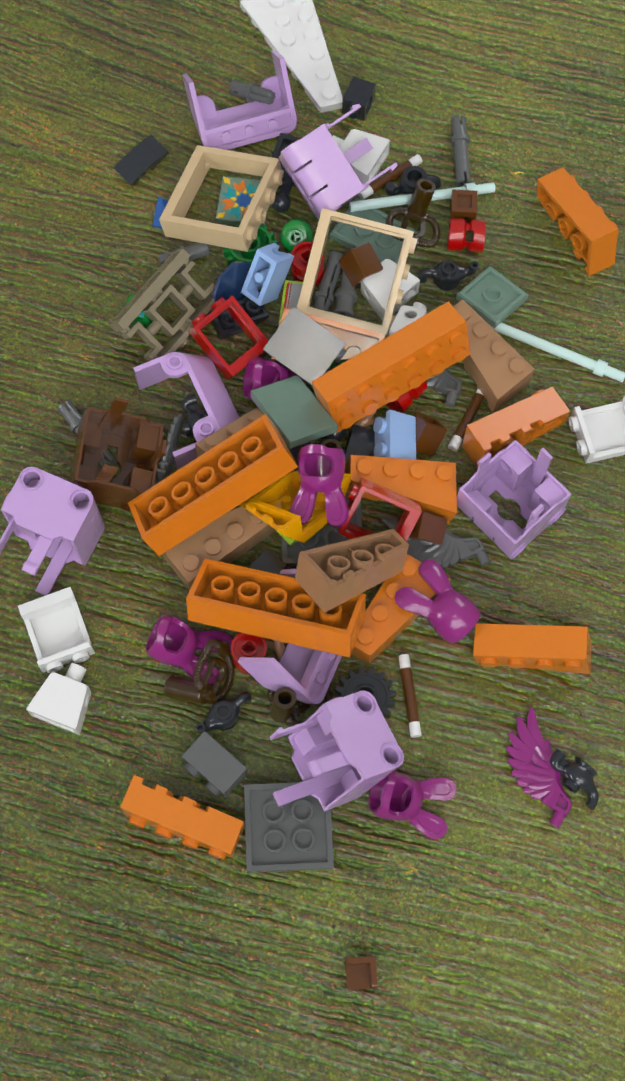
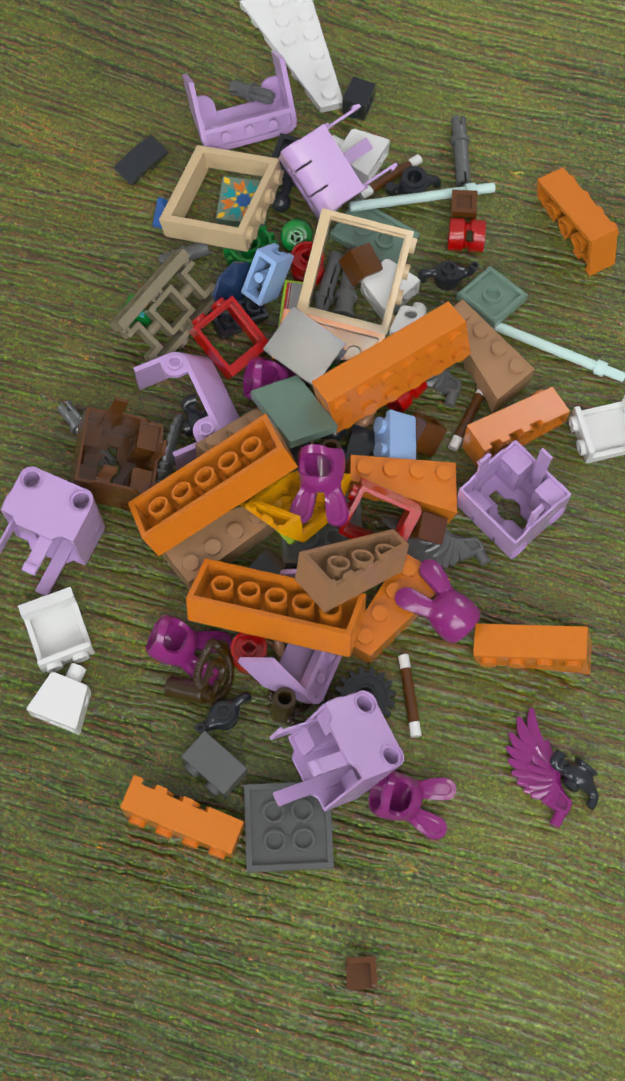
(417, 211): dark brown piece -> none

